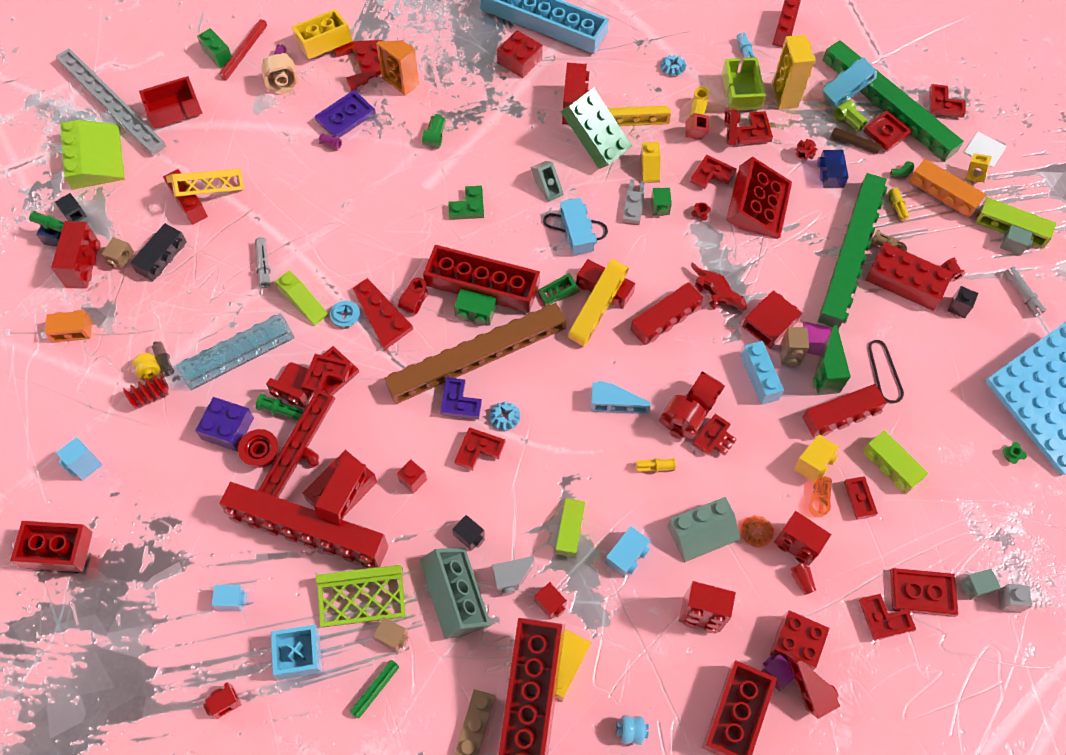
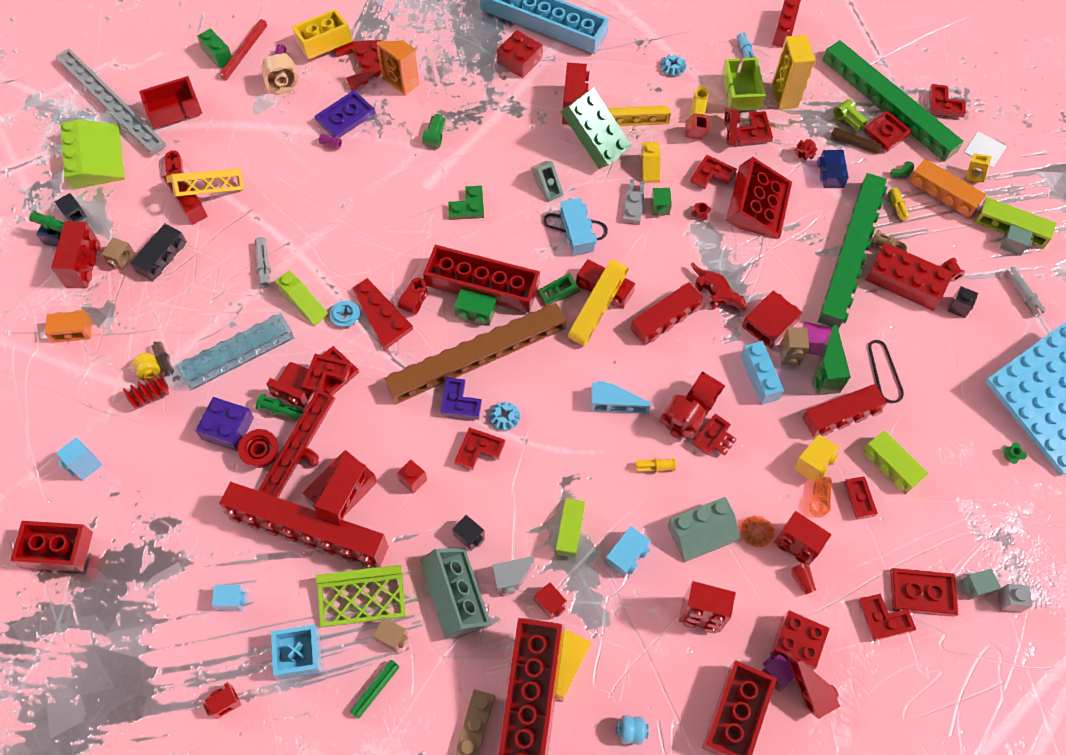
(178, 164): none -> red beam
(849, 82): medium azure brick -> none

